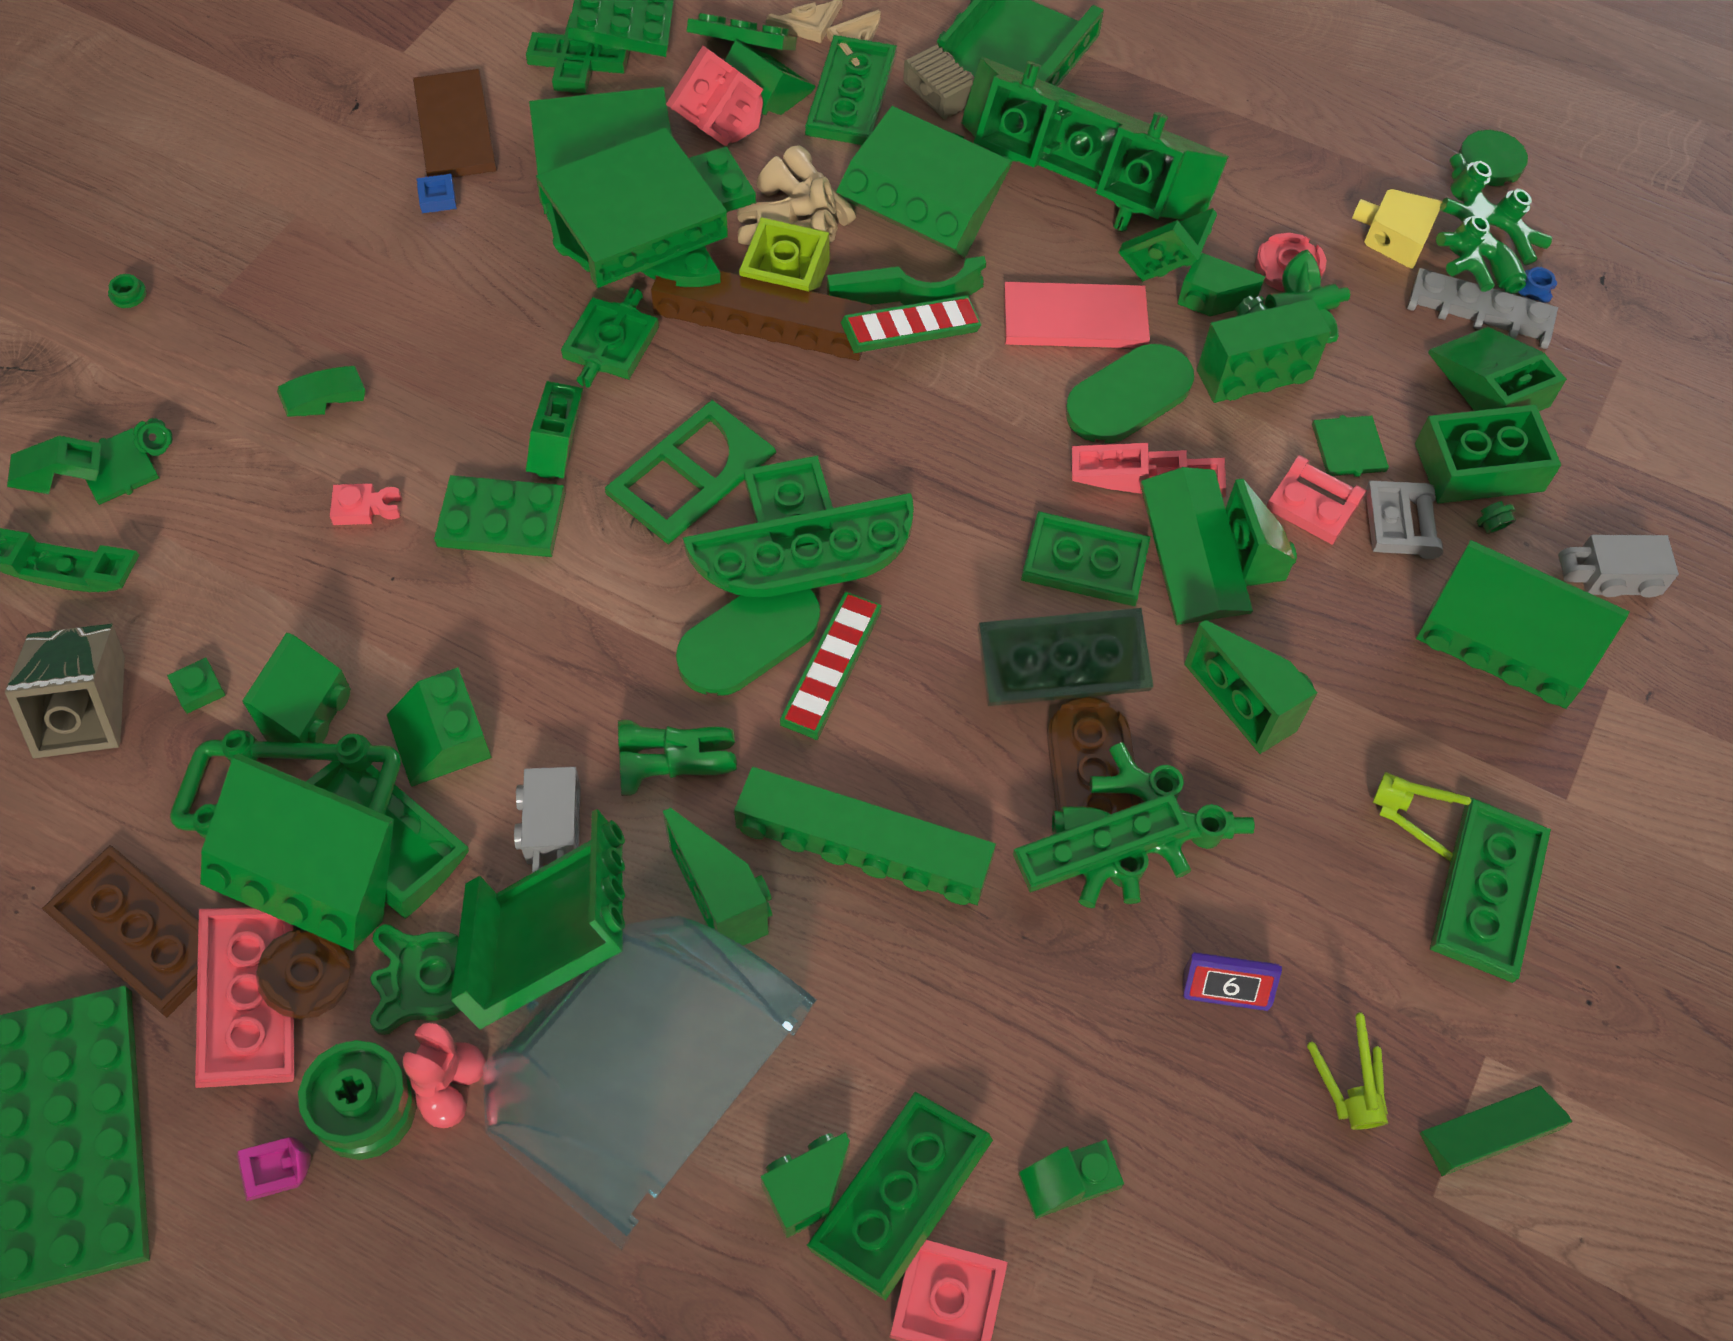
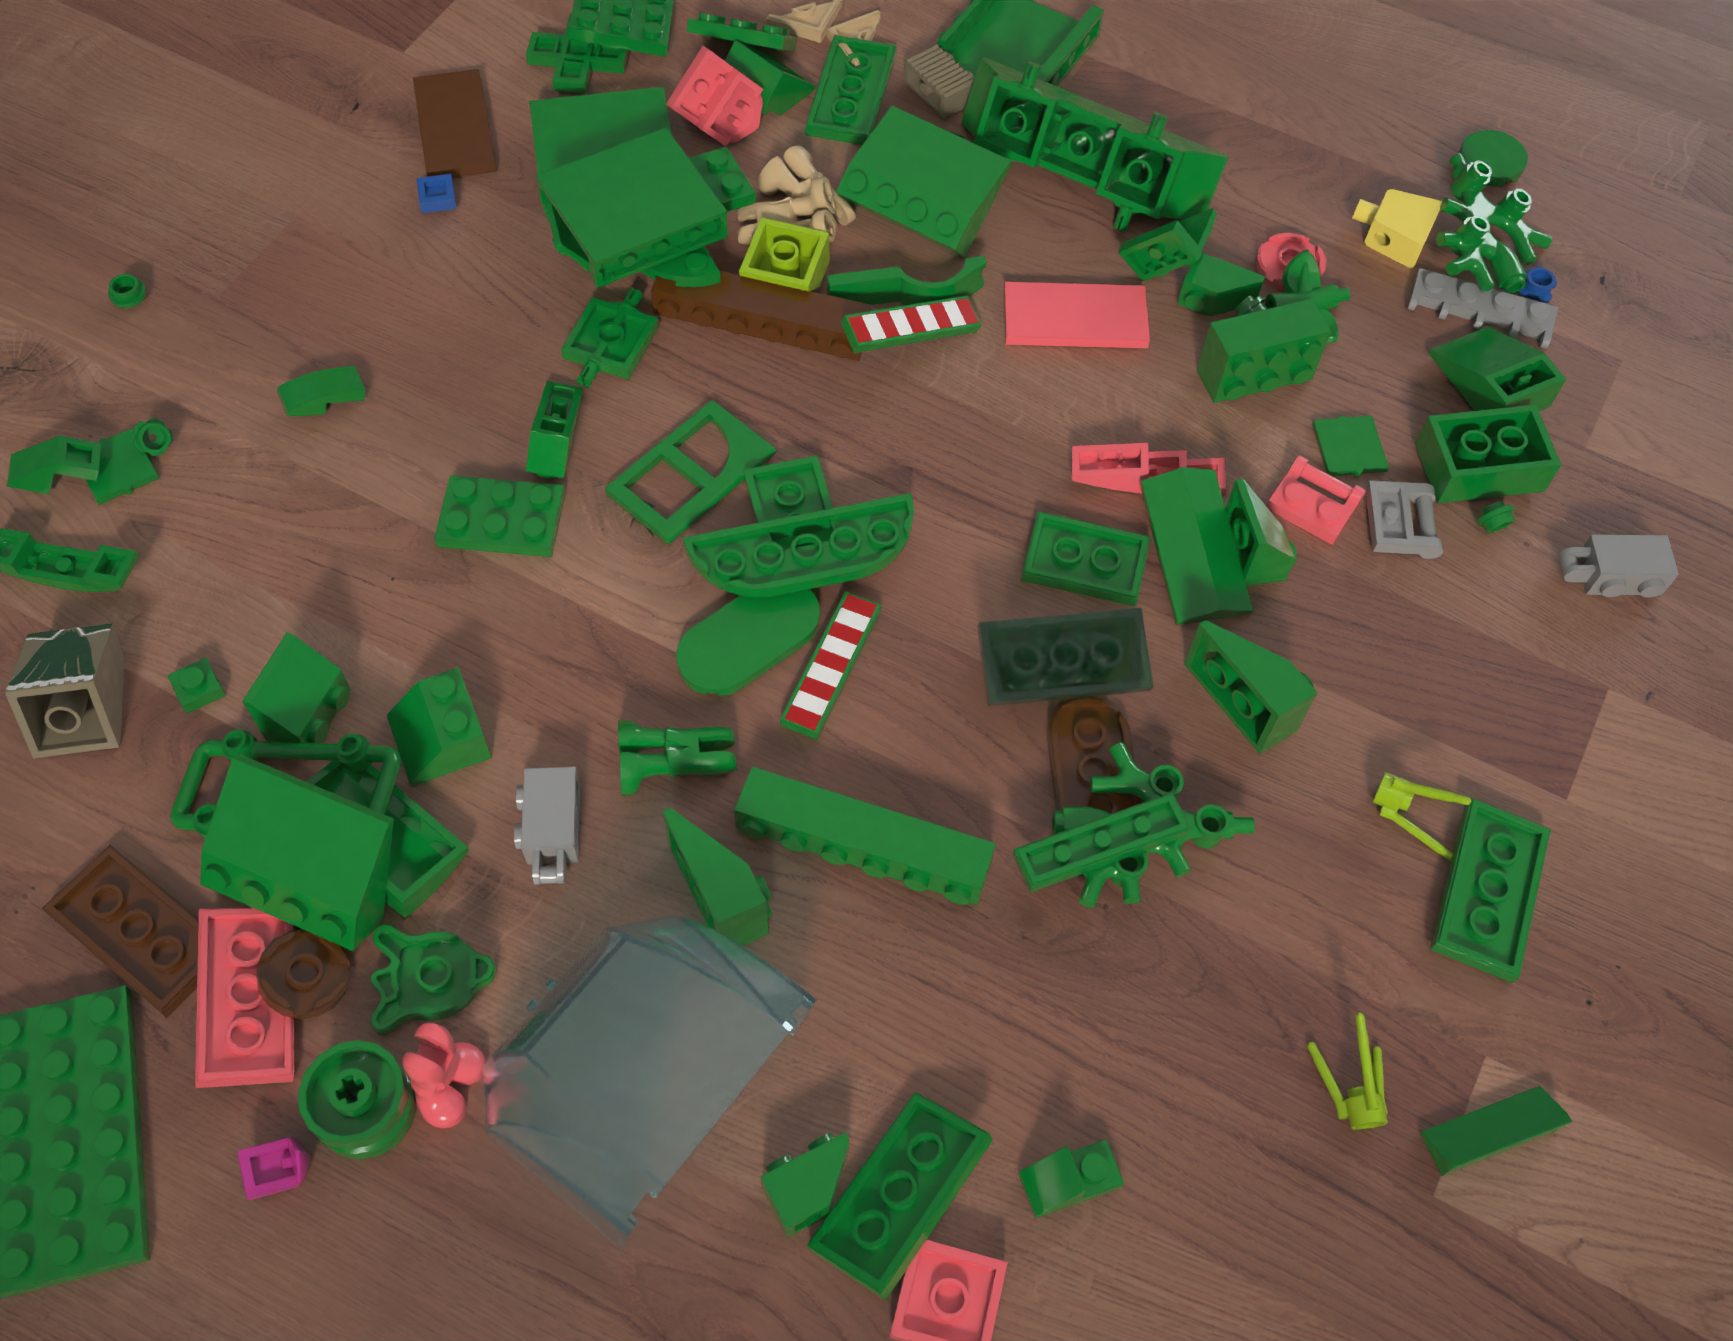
(358, 503): coral plate -> none
(540, 927): green panel -> none
(1129, 393): green tile -> none
(1231, 981): slope -> none
(1521, 624): green slope -> none

